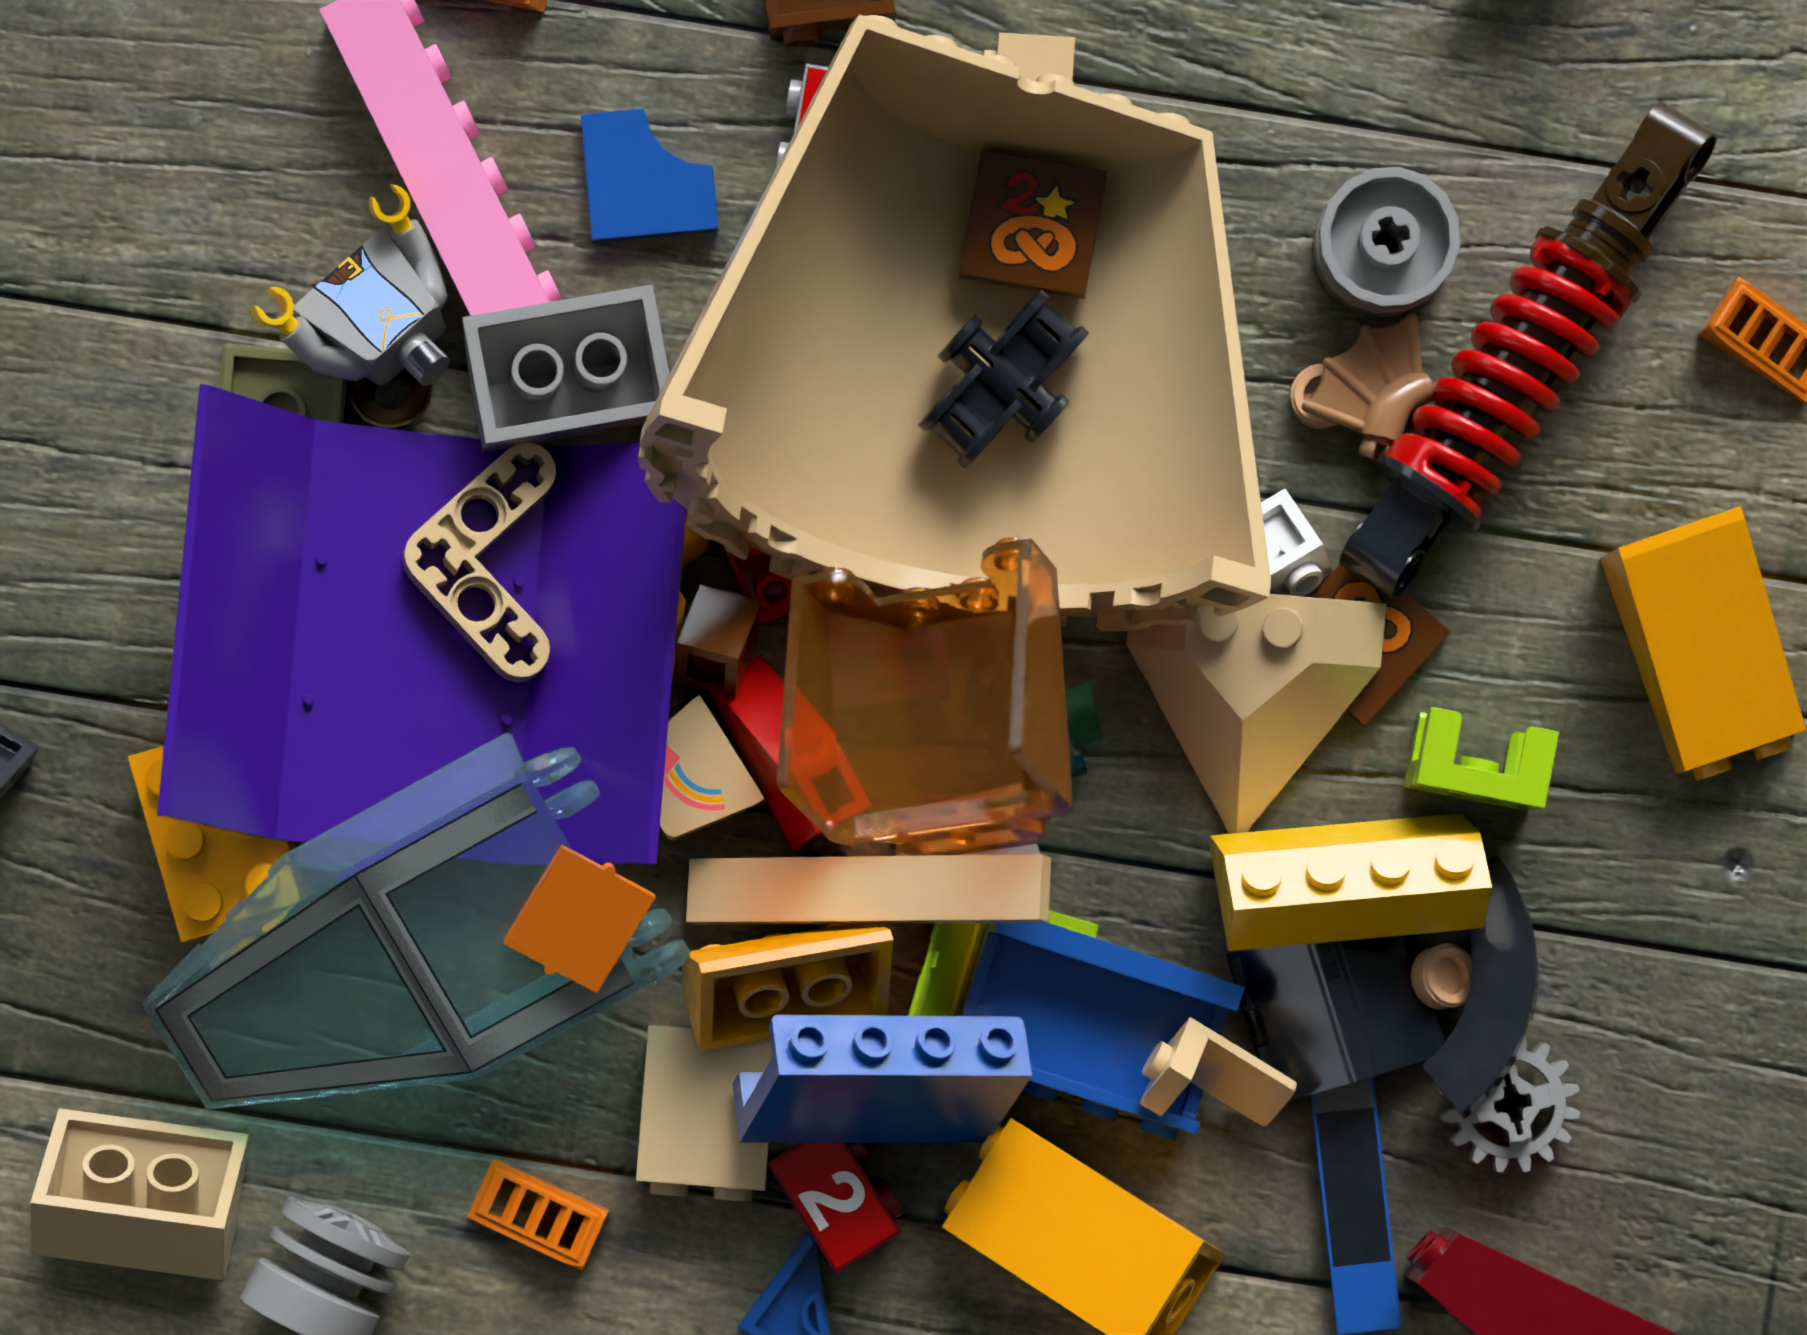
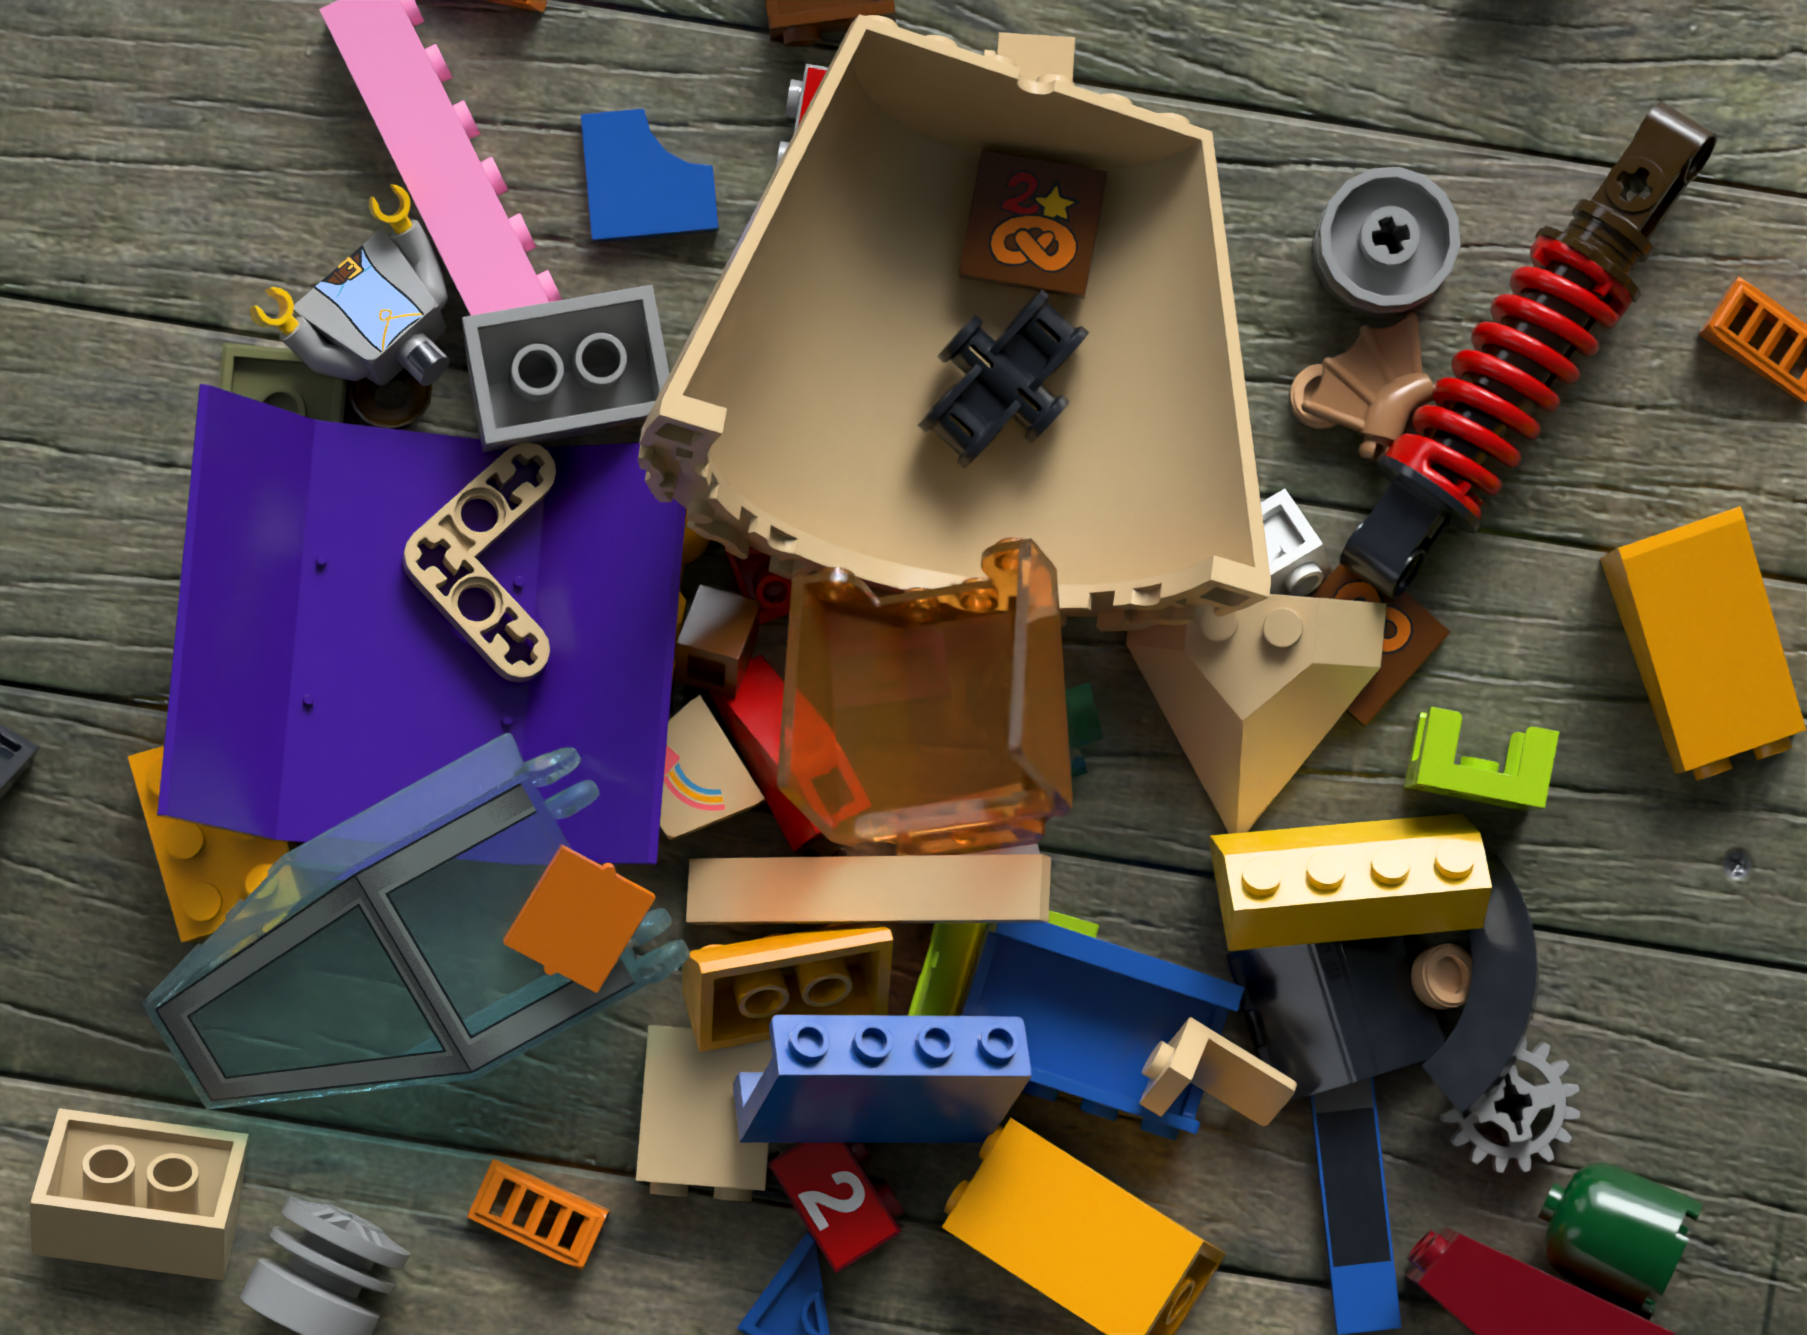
(1617, 1233): none -> dark green cylinder

